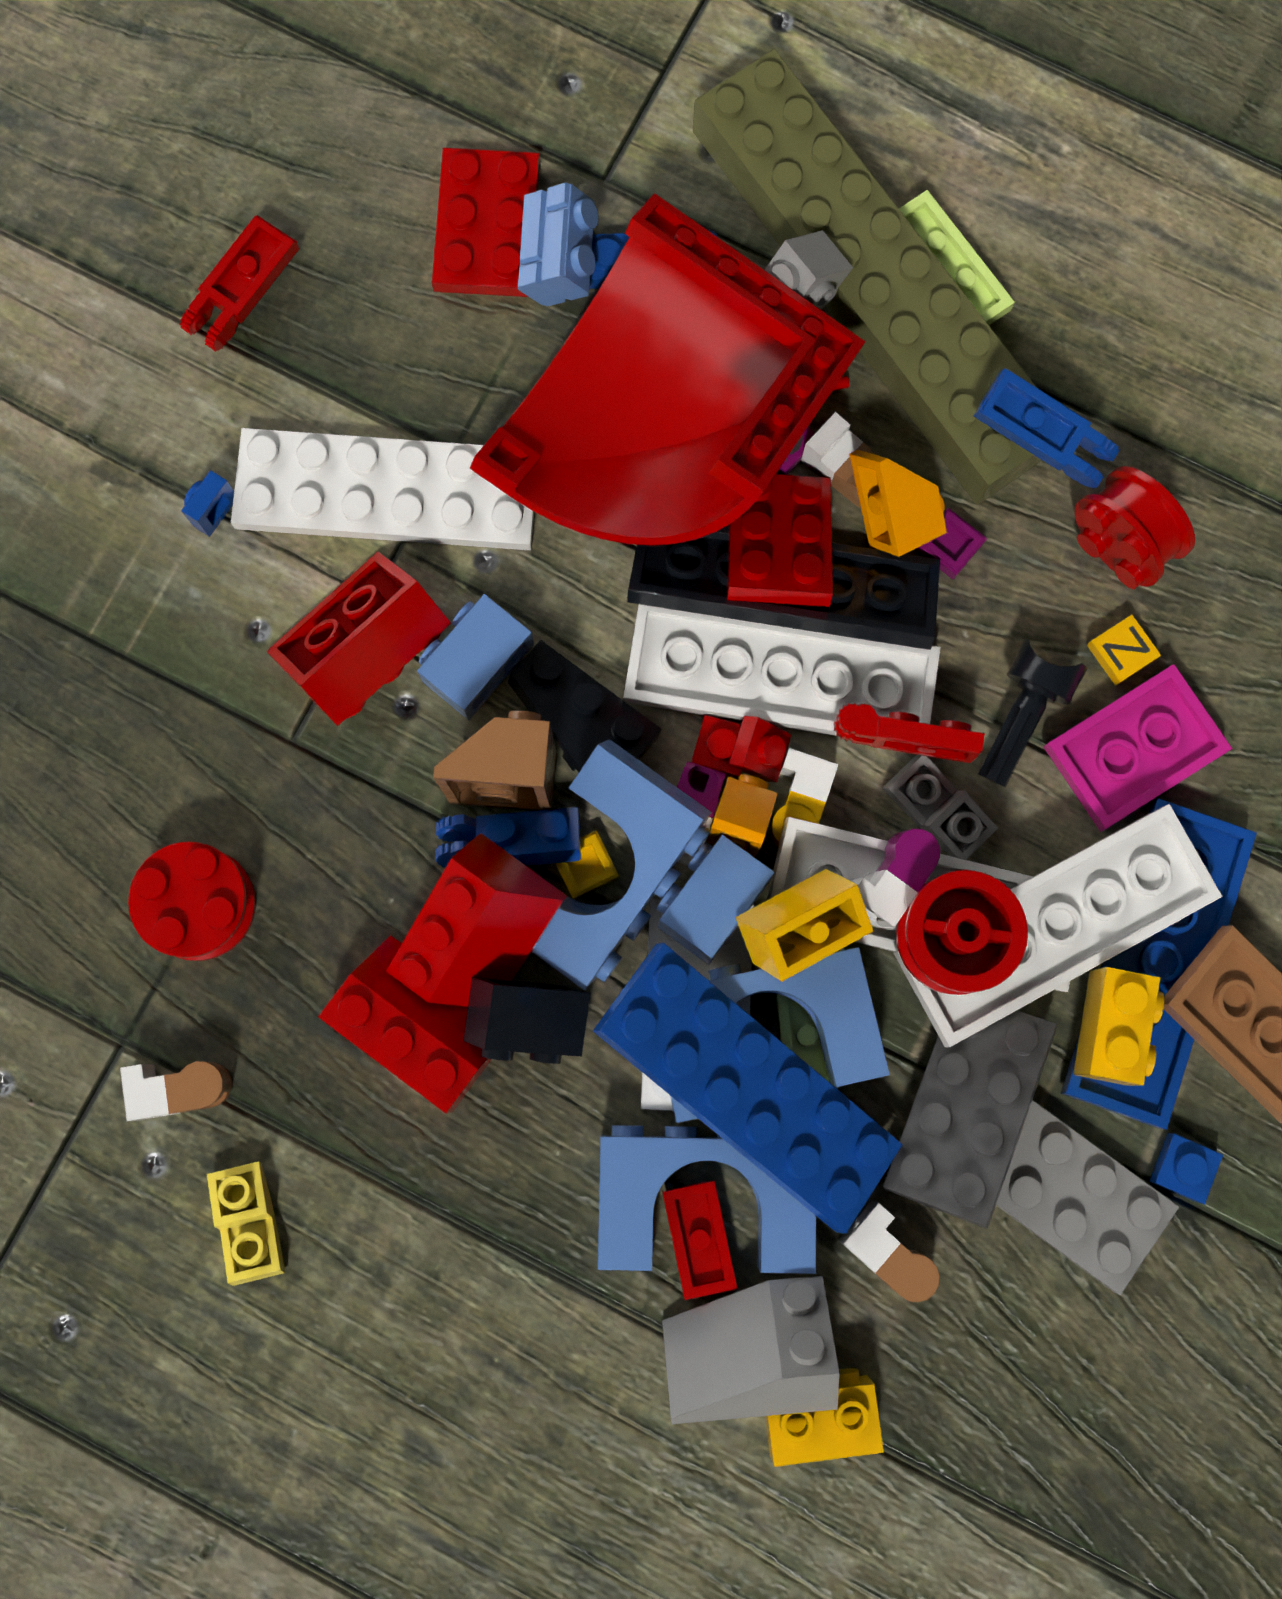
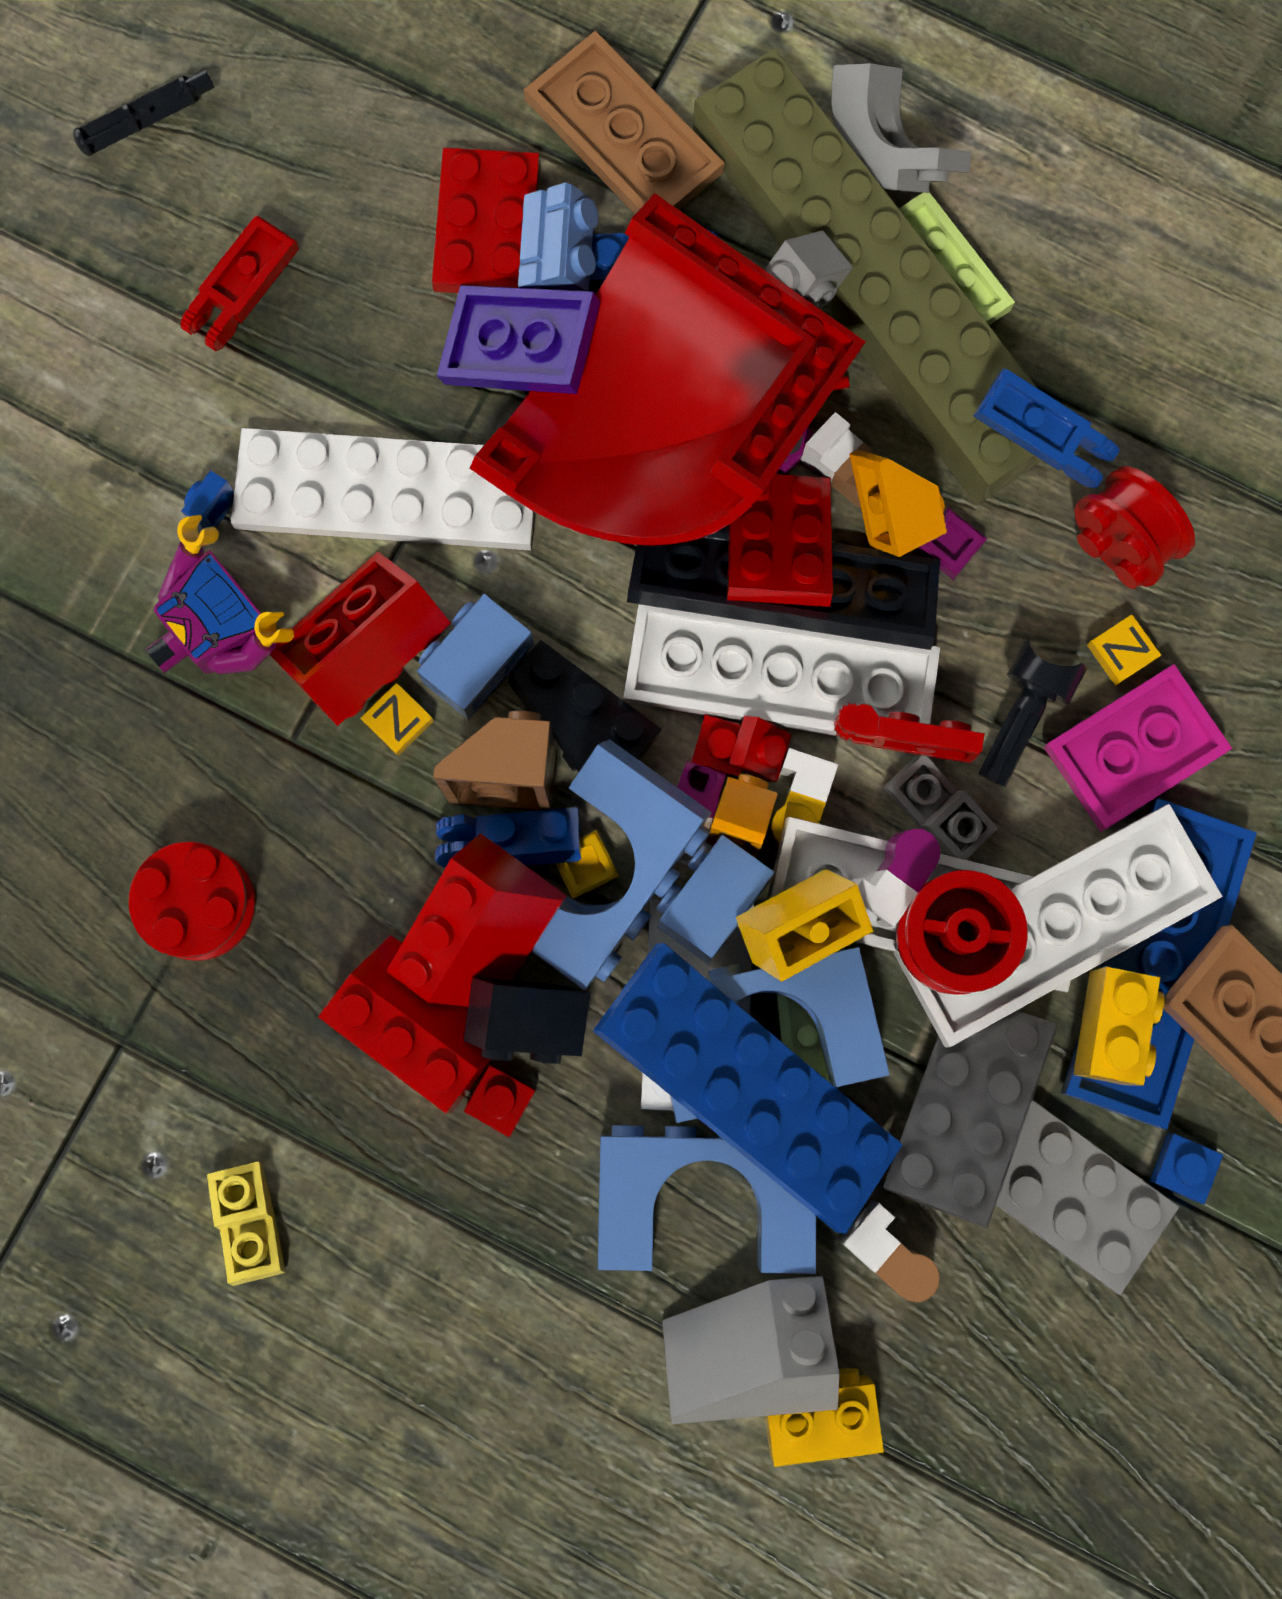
(141, 112): none -> black piece
(192, 1089): leg -> none
(210, 612): none -> torso
(397, 719): none -> yellow tile
(499, 1101): none -> red plate
(519, 339): none -> dark purple plate
(622, 127): none -> medium nougat plate
(699, 1239): red plate -> none
(870, 122): none -> light grey arch

